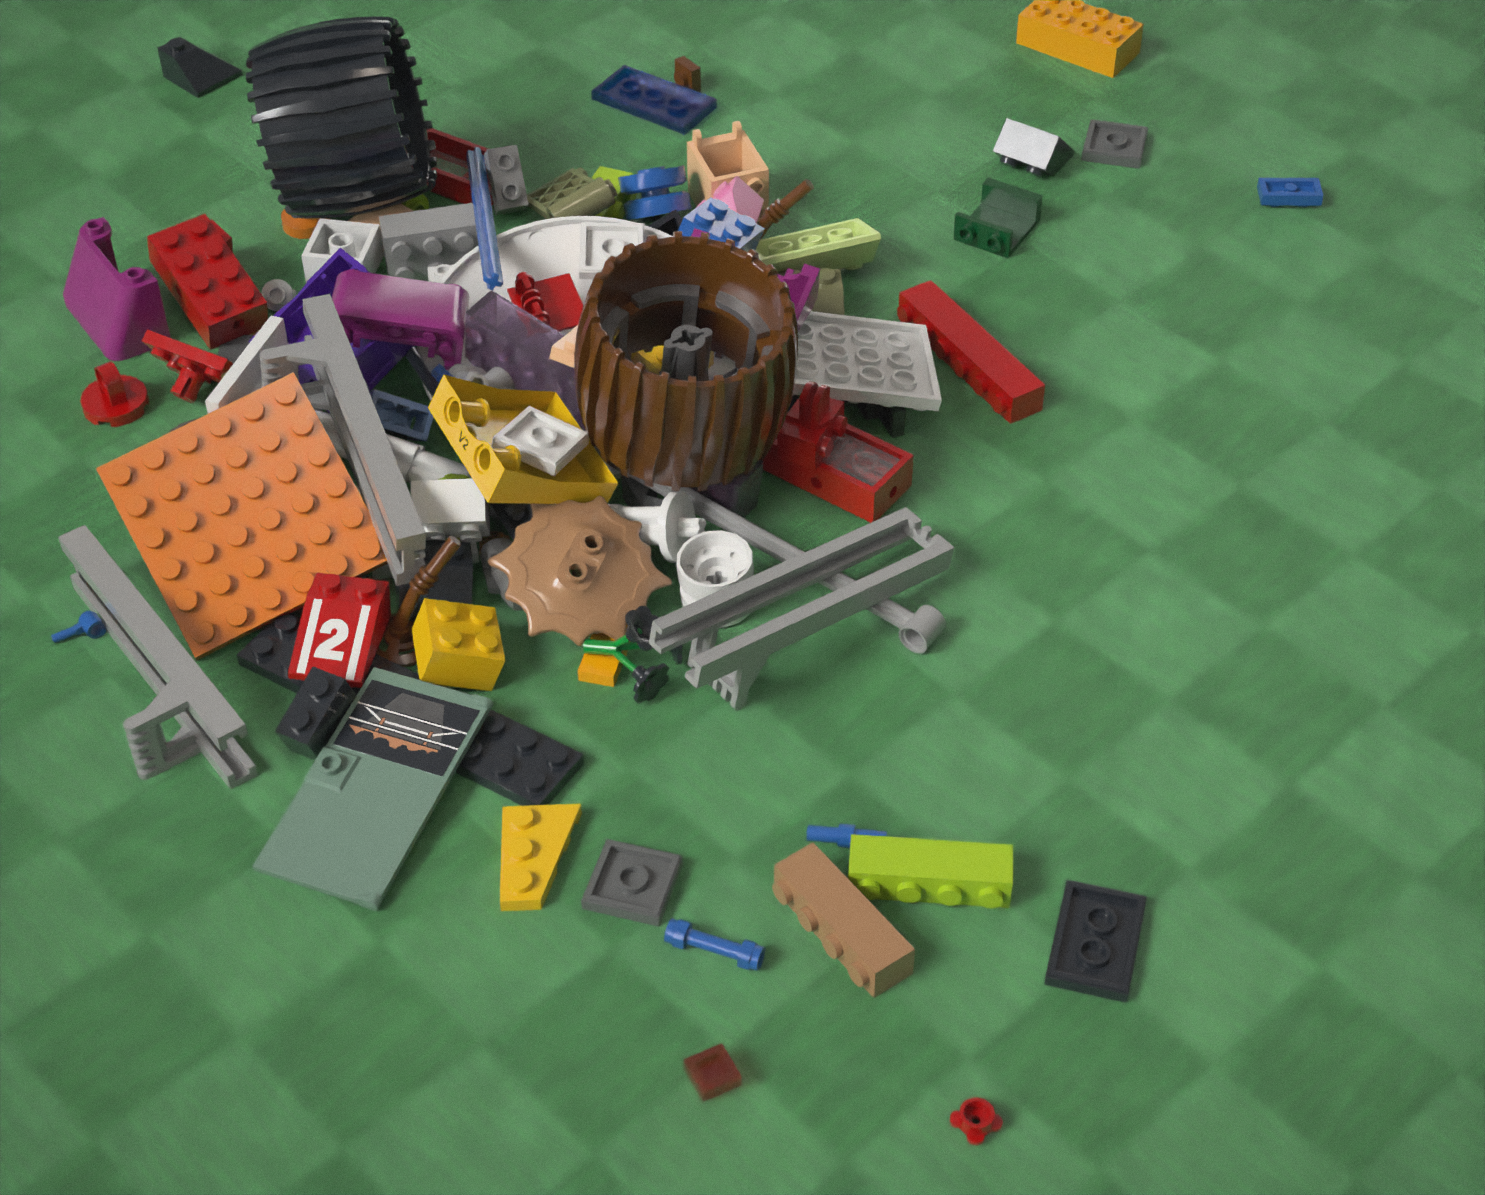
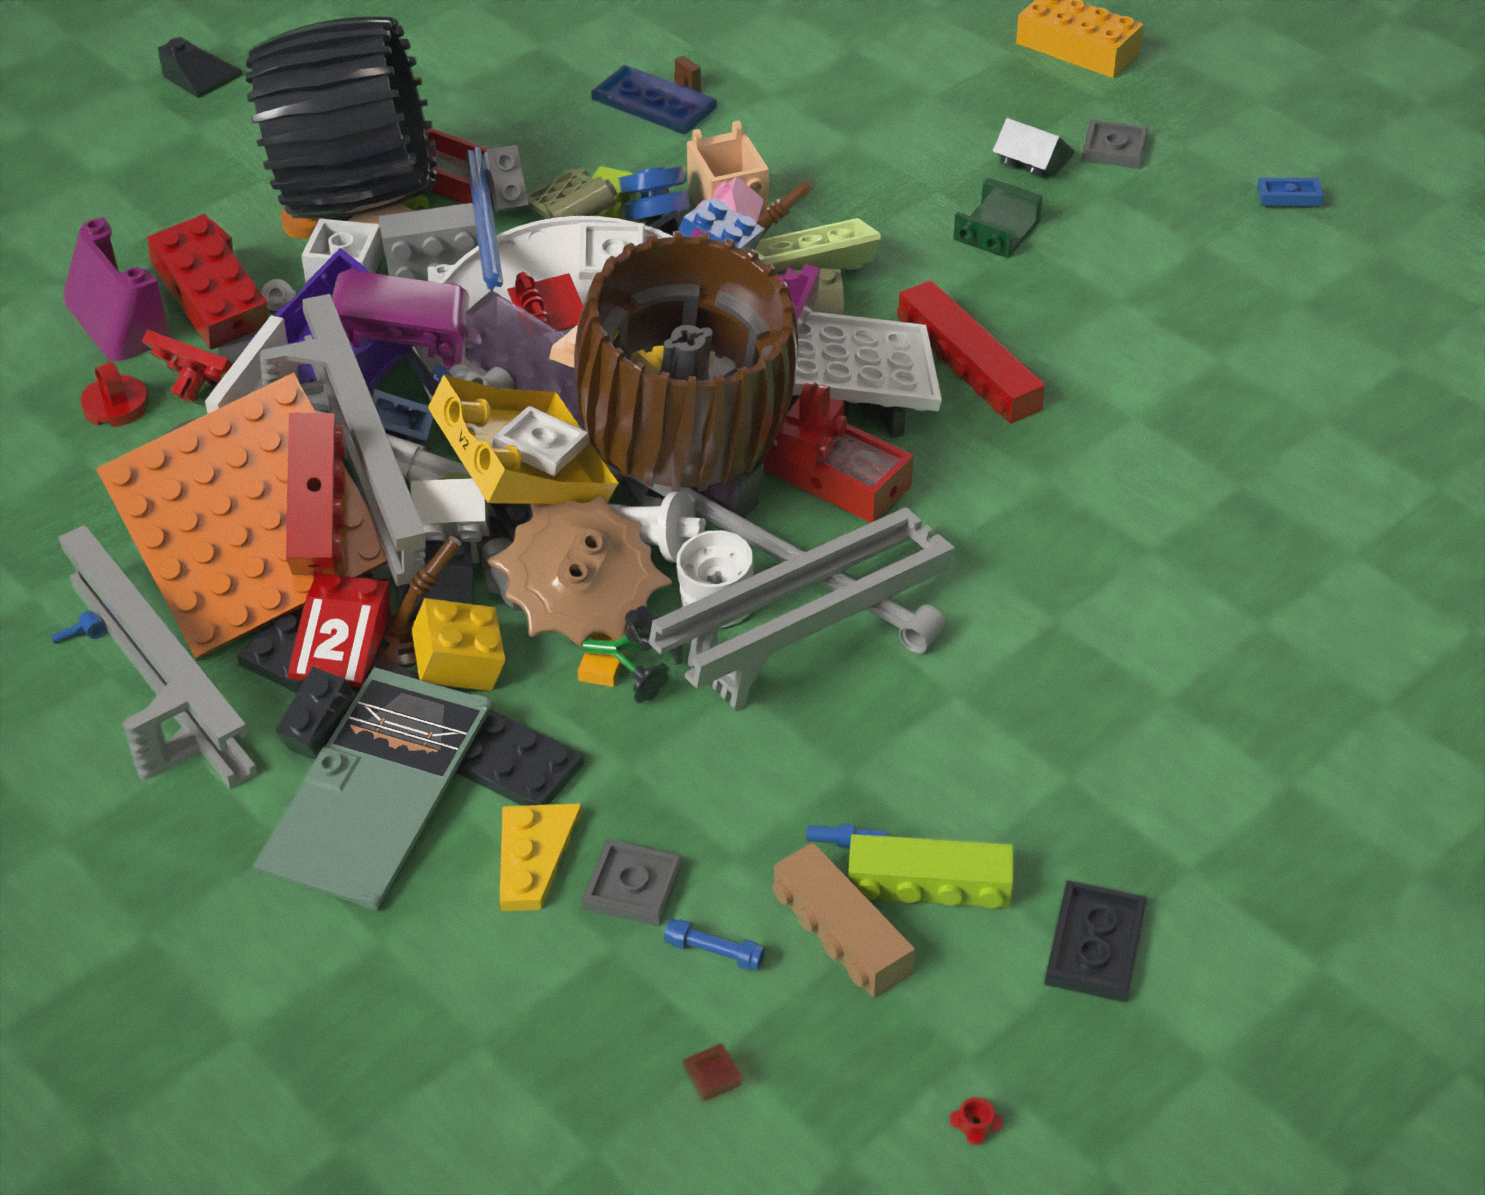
(312, 493): none -> brick

